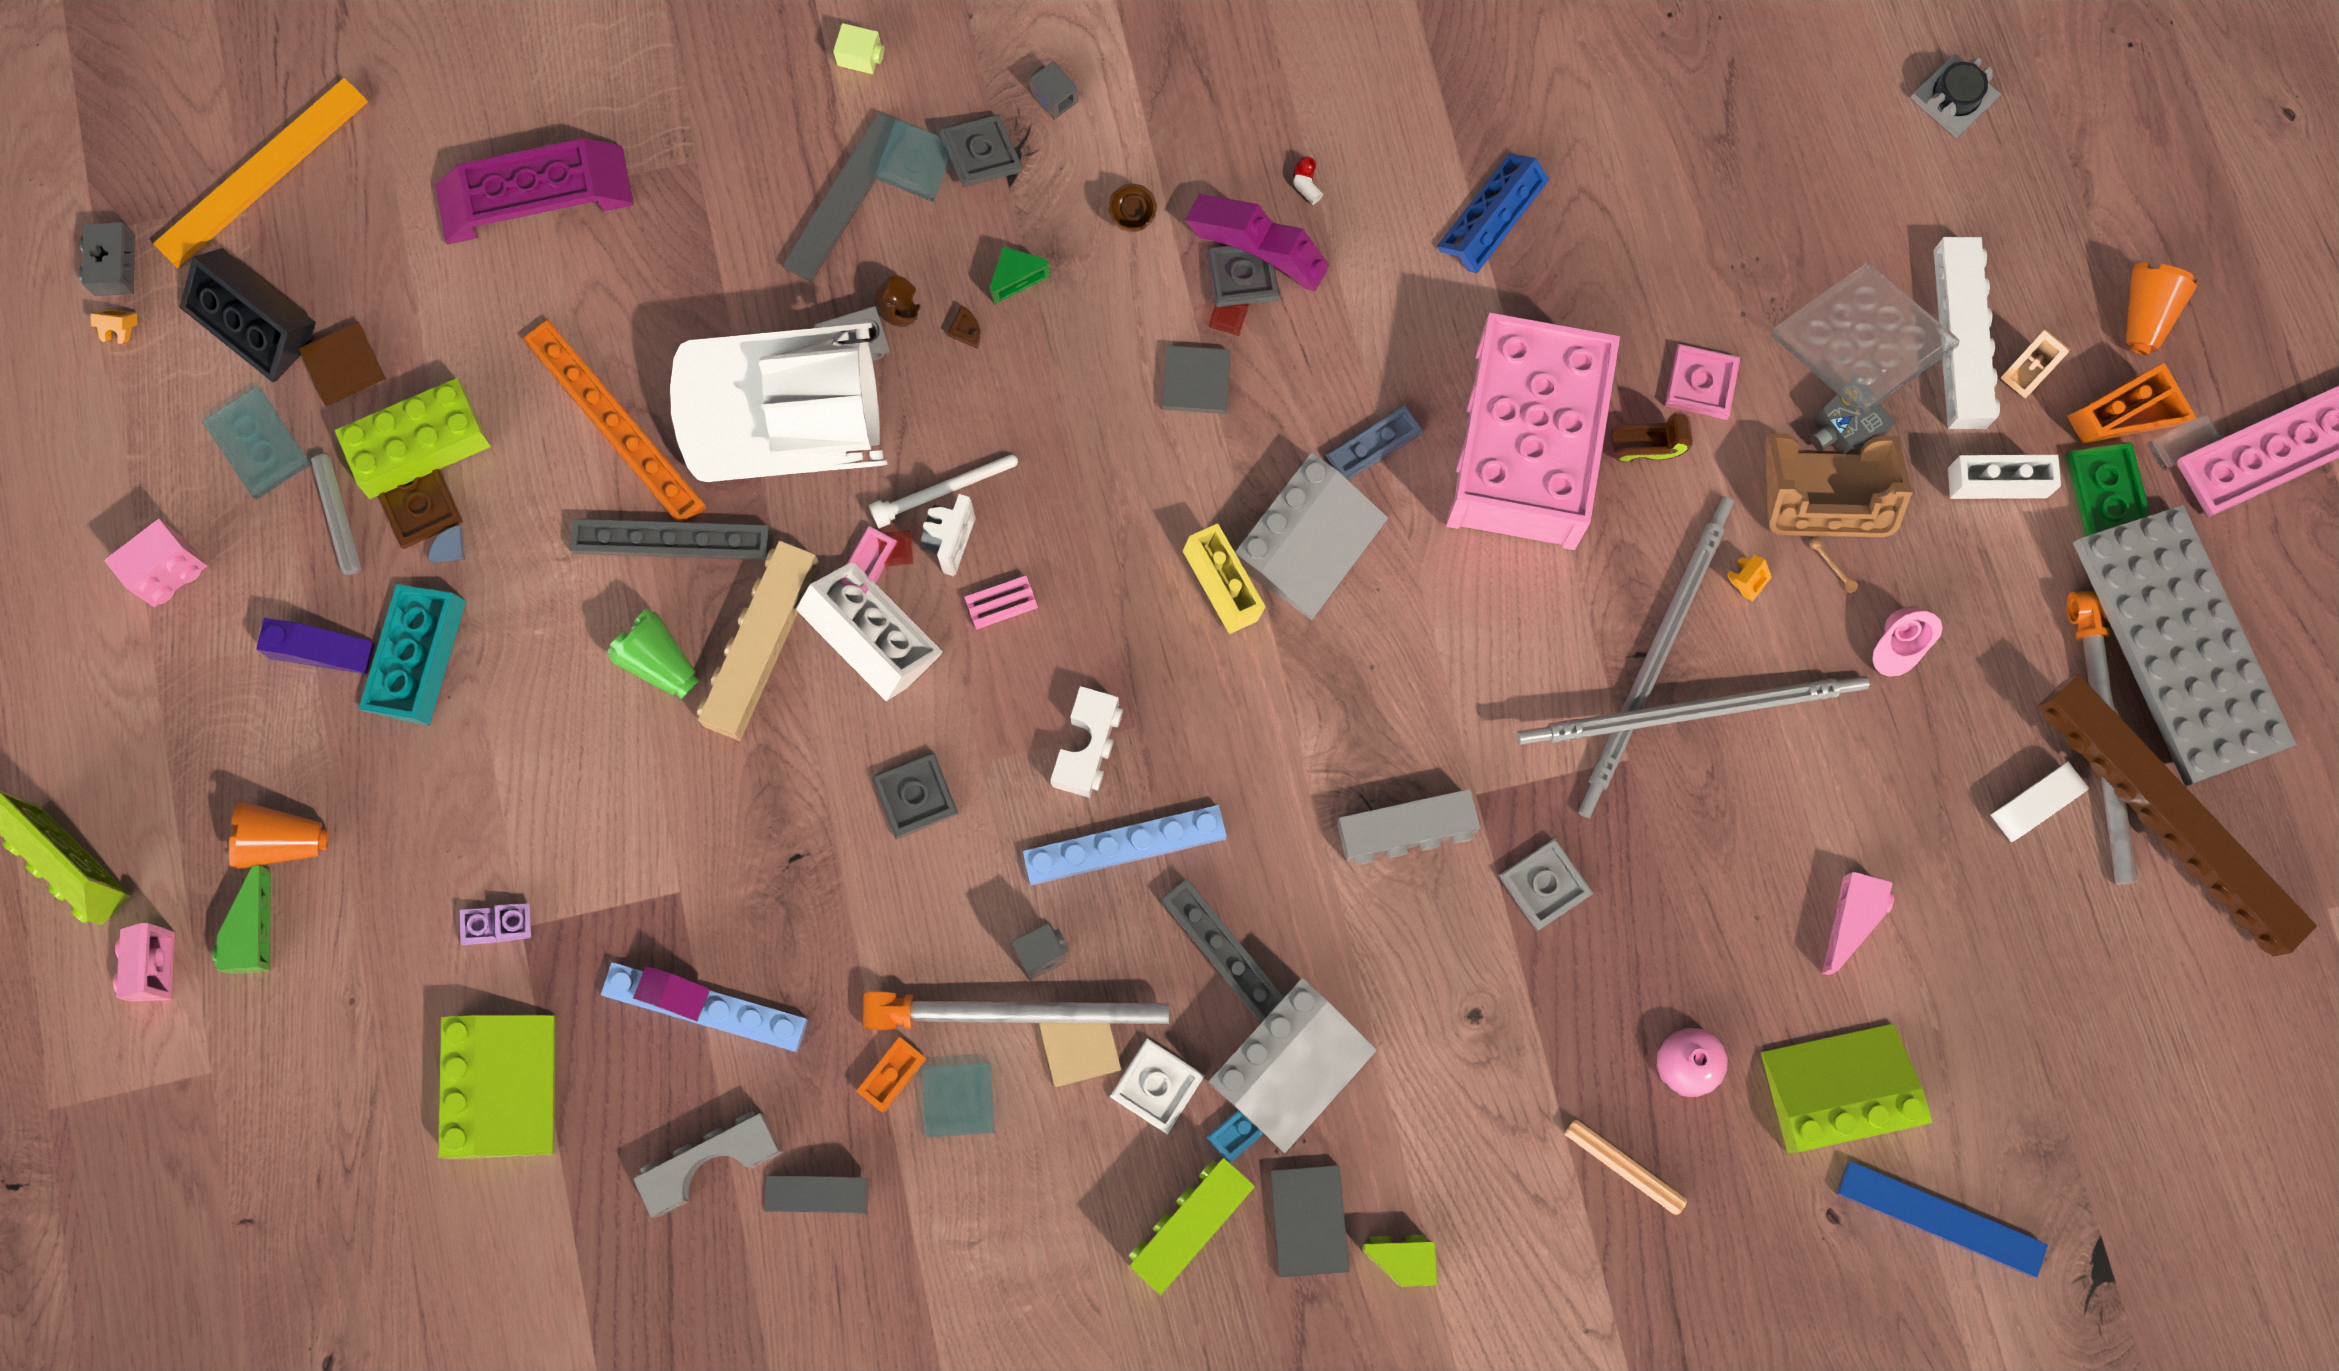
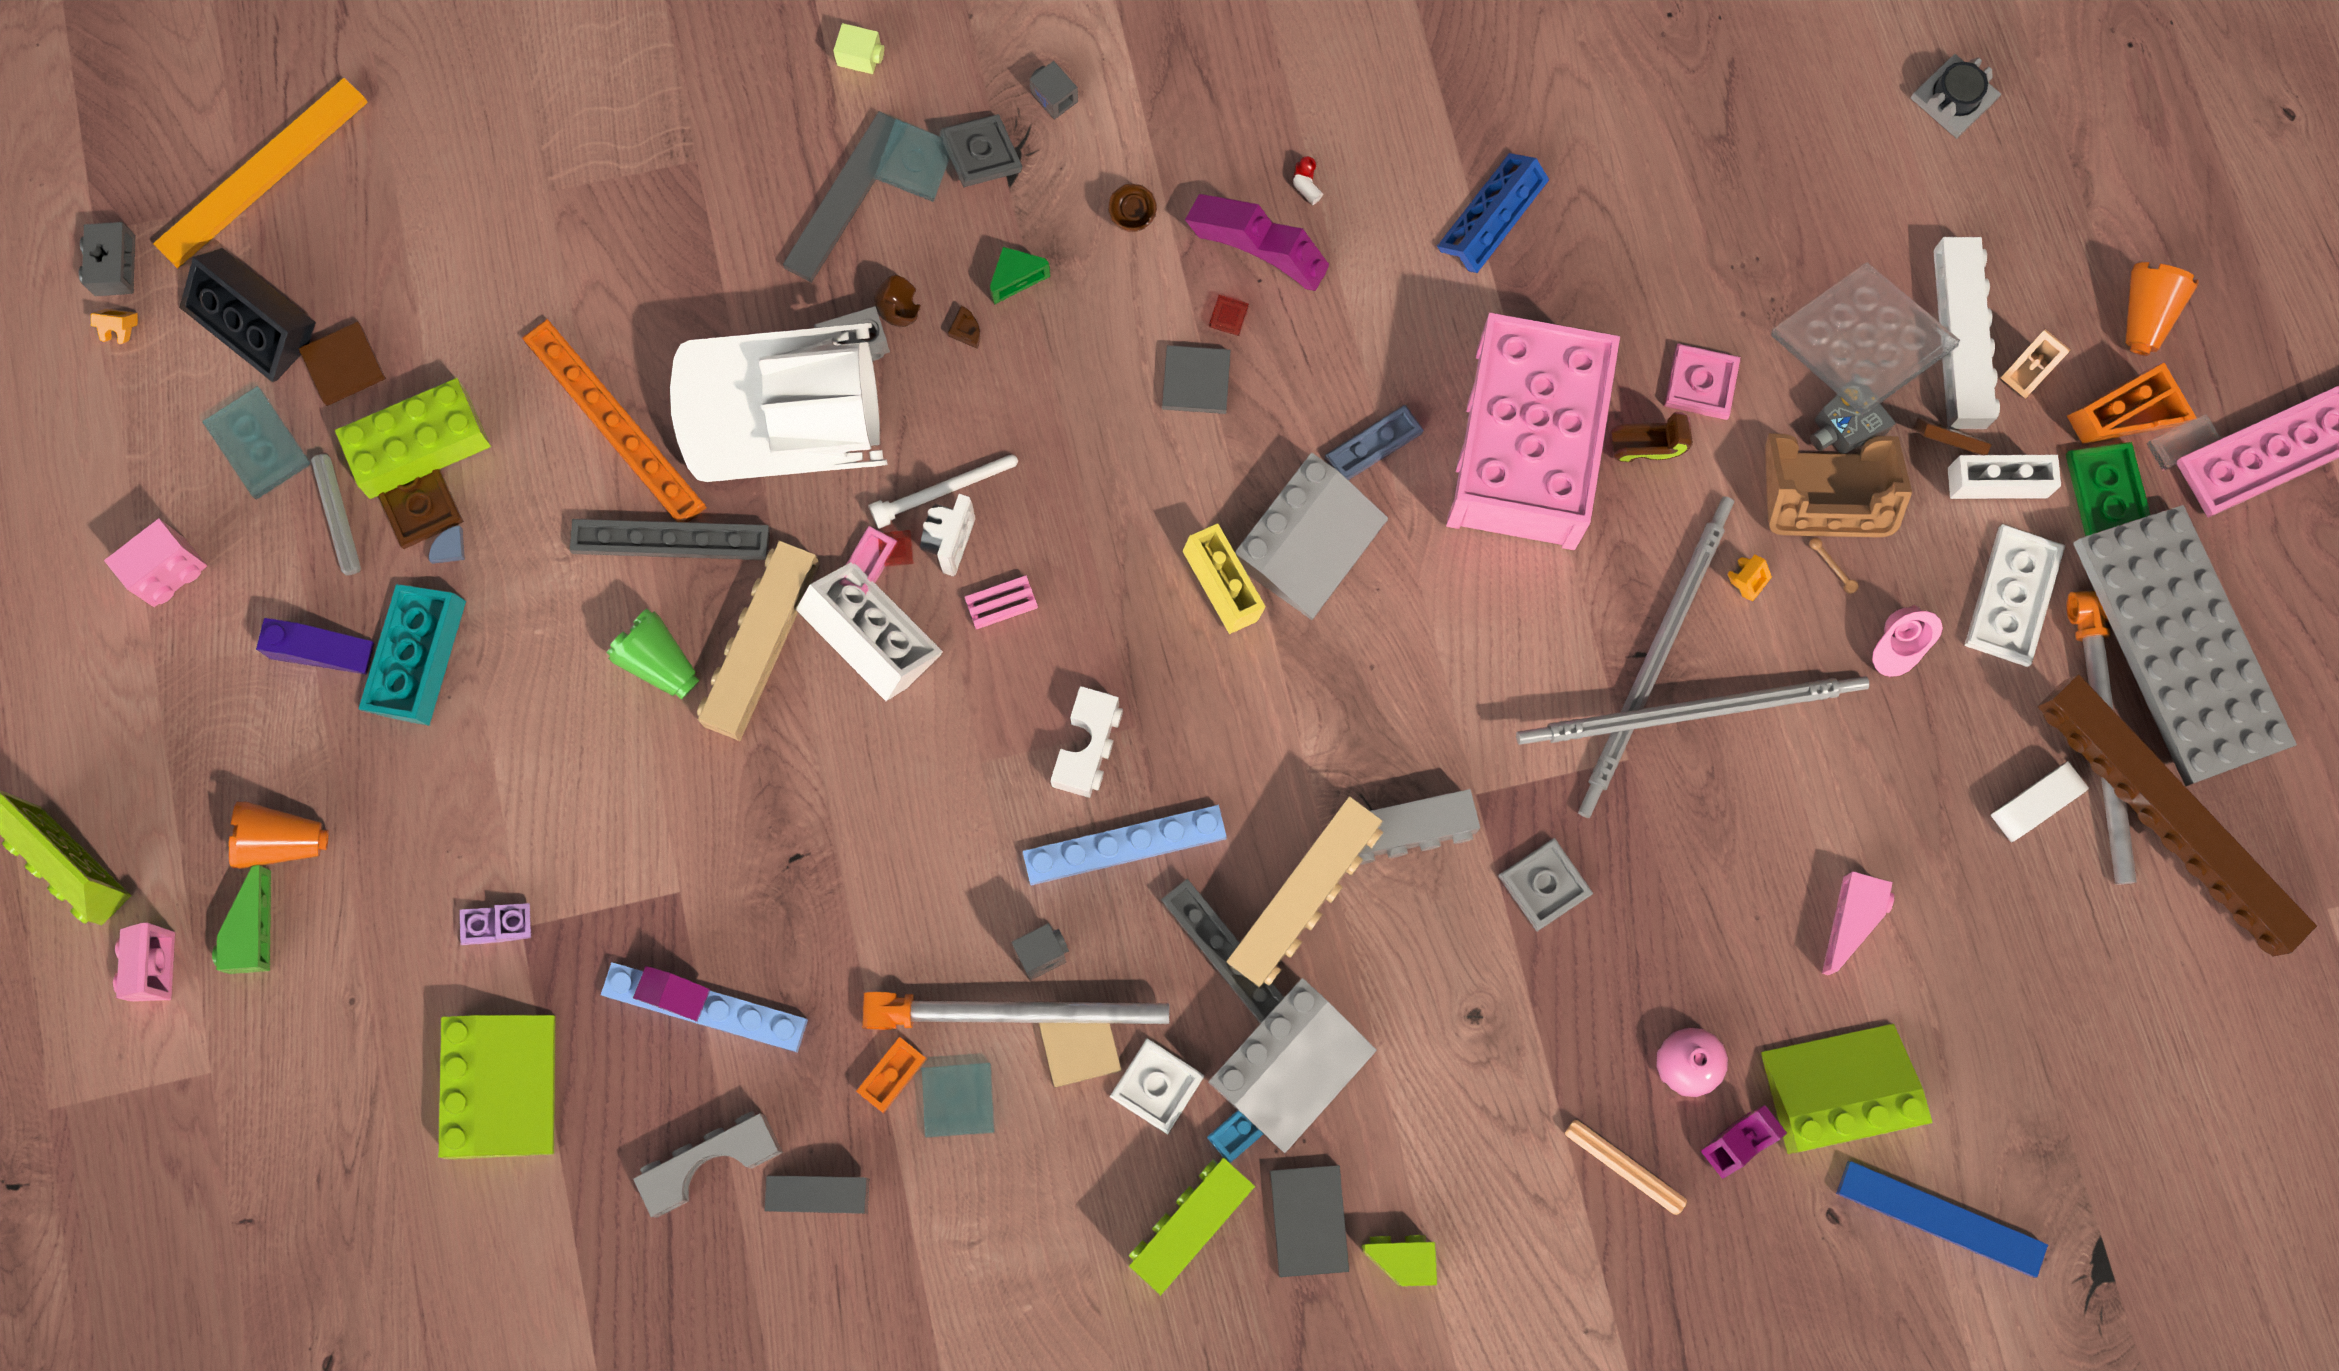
(532, 184): magenta slope -> none
(915, 795): dark grey tile -> none
(1241, 277): dark grey tile -> none
(1305, 892): none -> tan brick
(1742, 1141): none -> magenta brick
(1952, 437): none -> reddish brown tile
(2014, 595): none -> white tile

